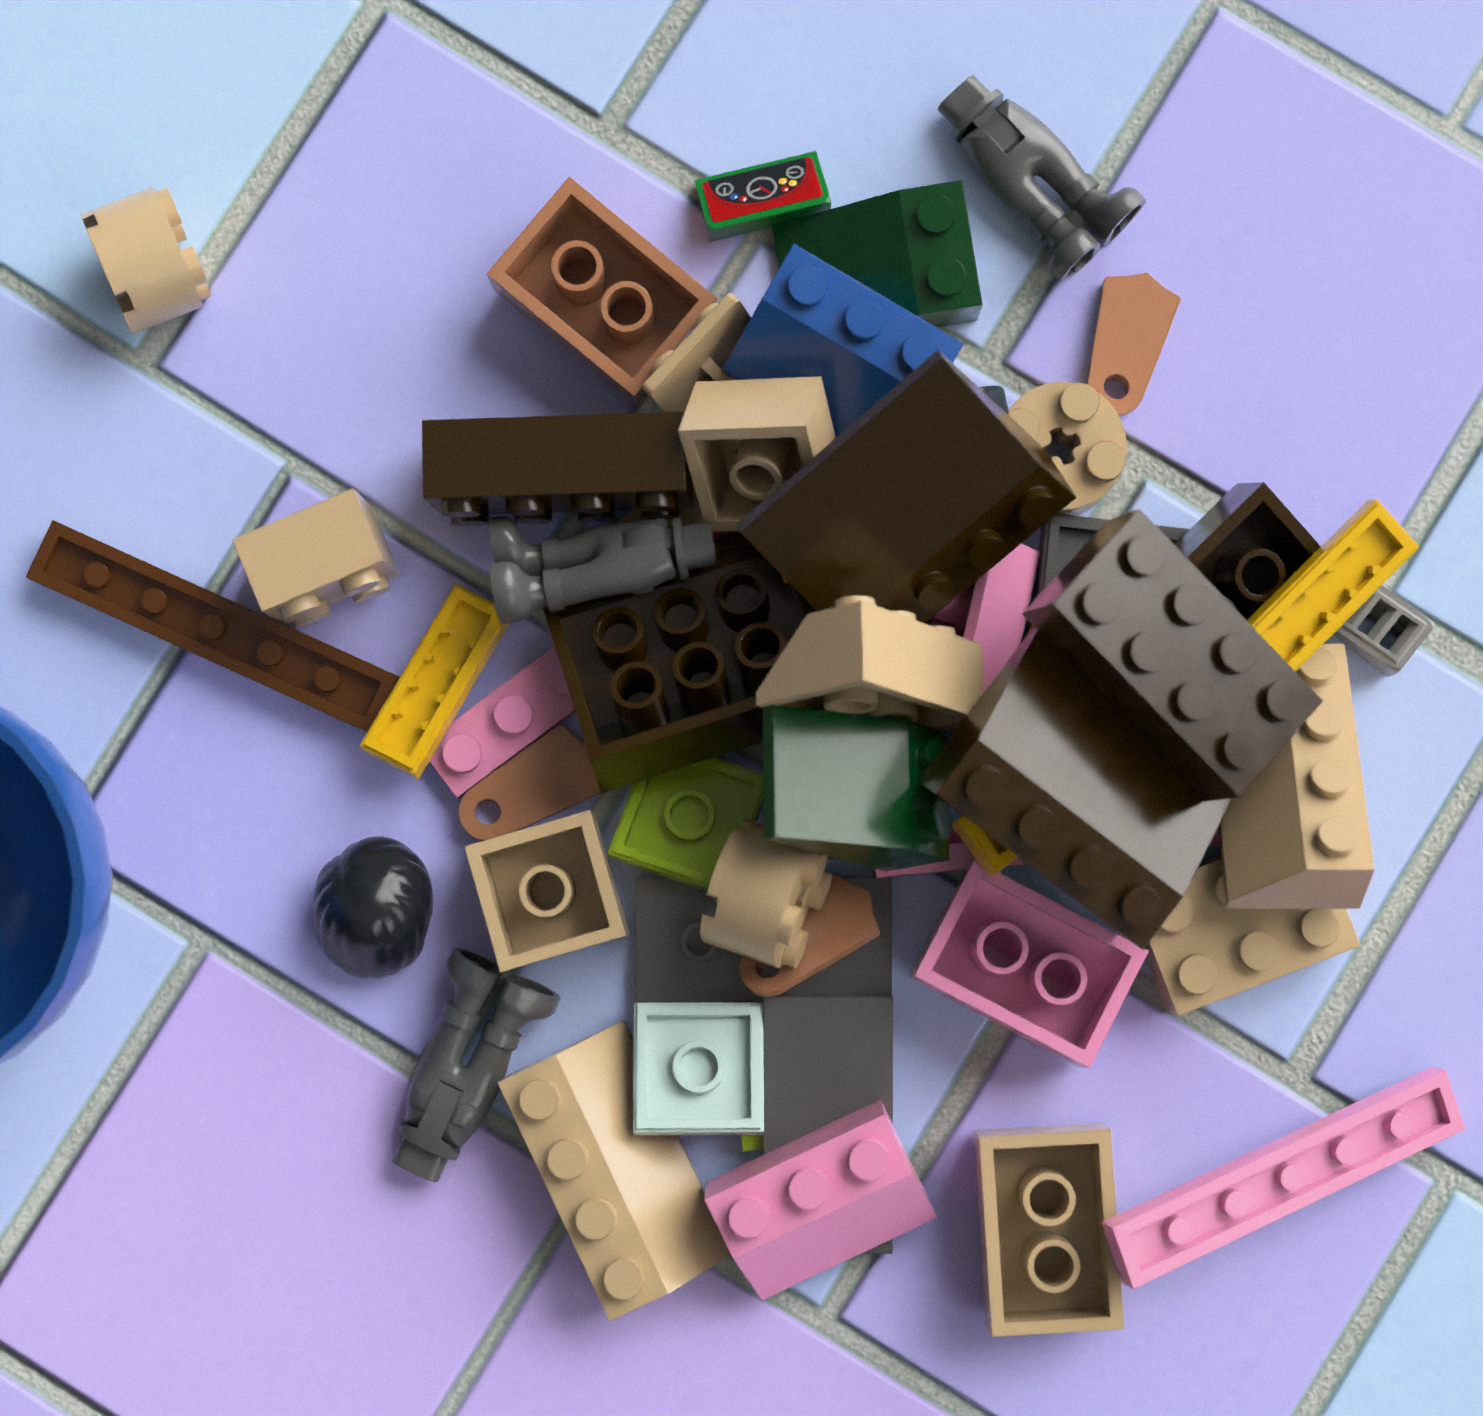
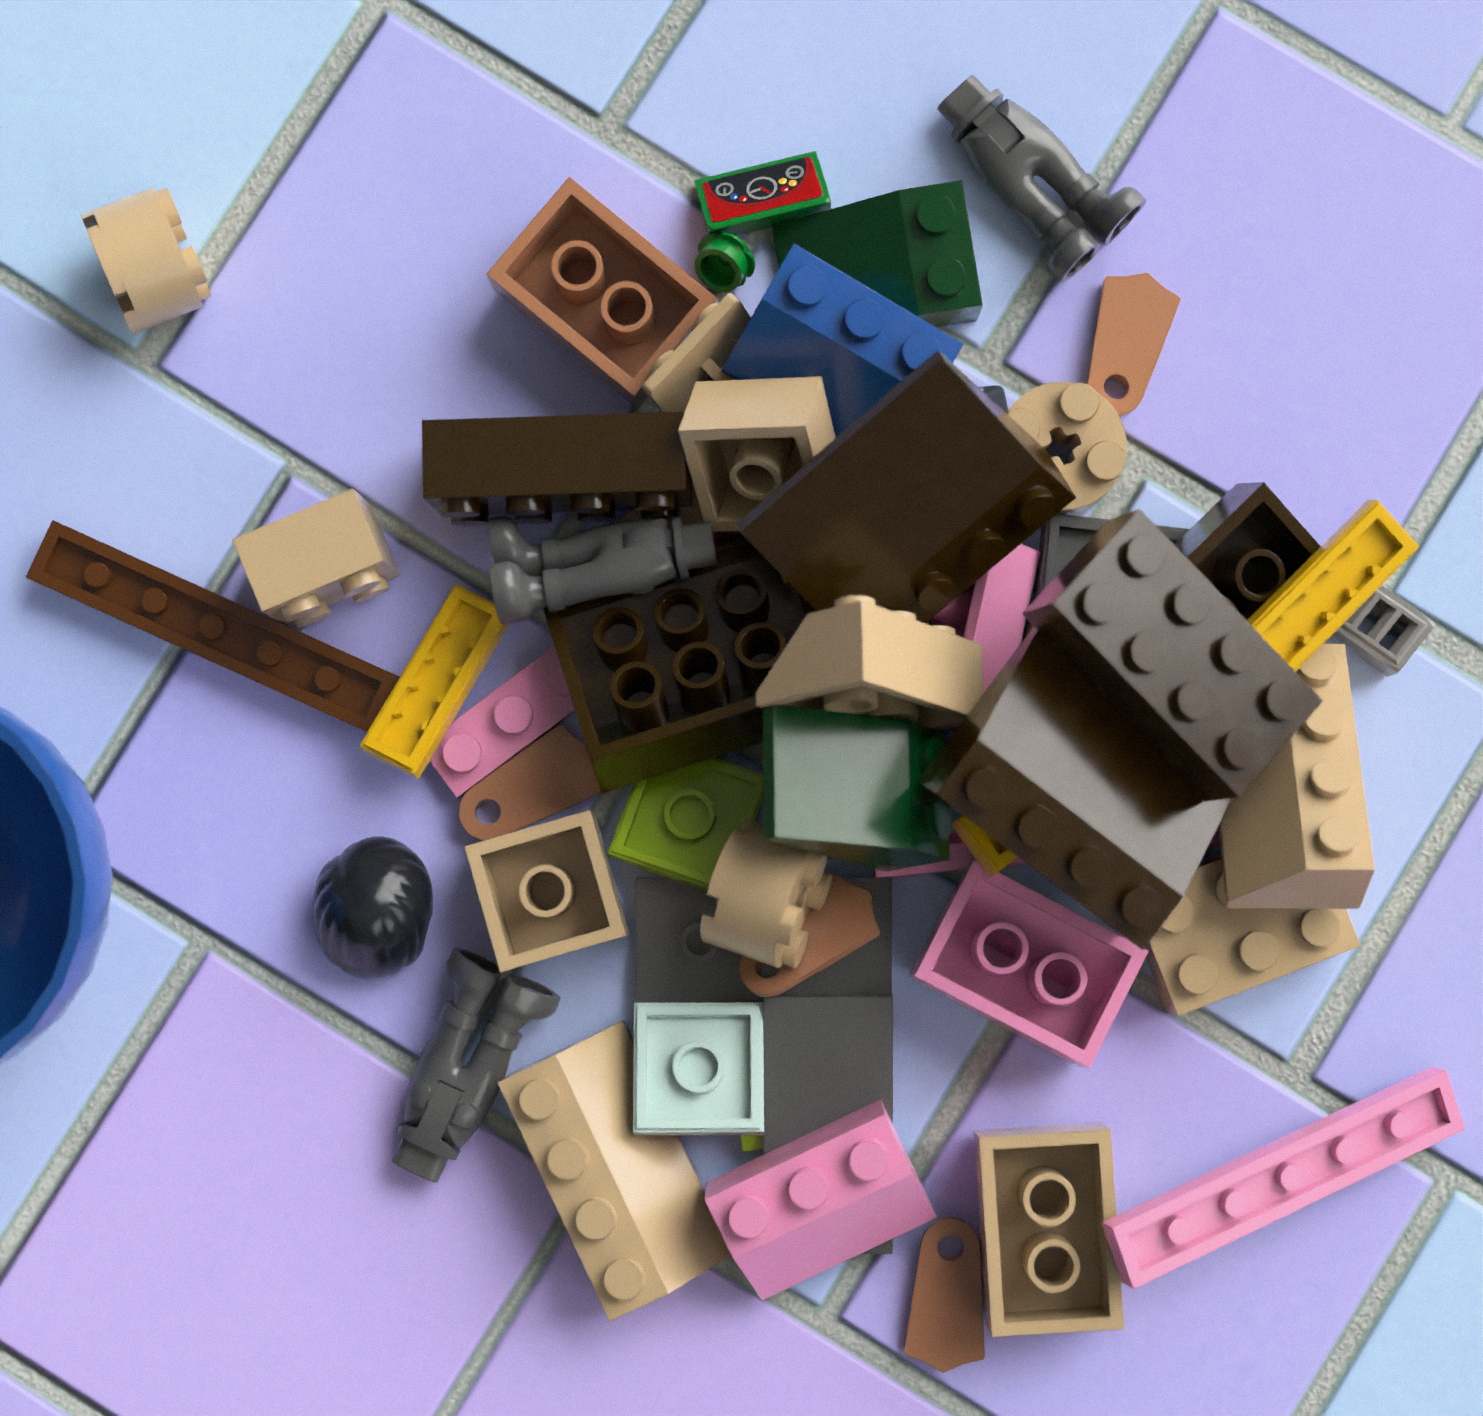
(723, 262): none -> green plate
(947, 1300): none -> nougat piece

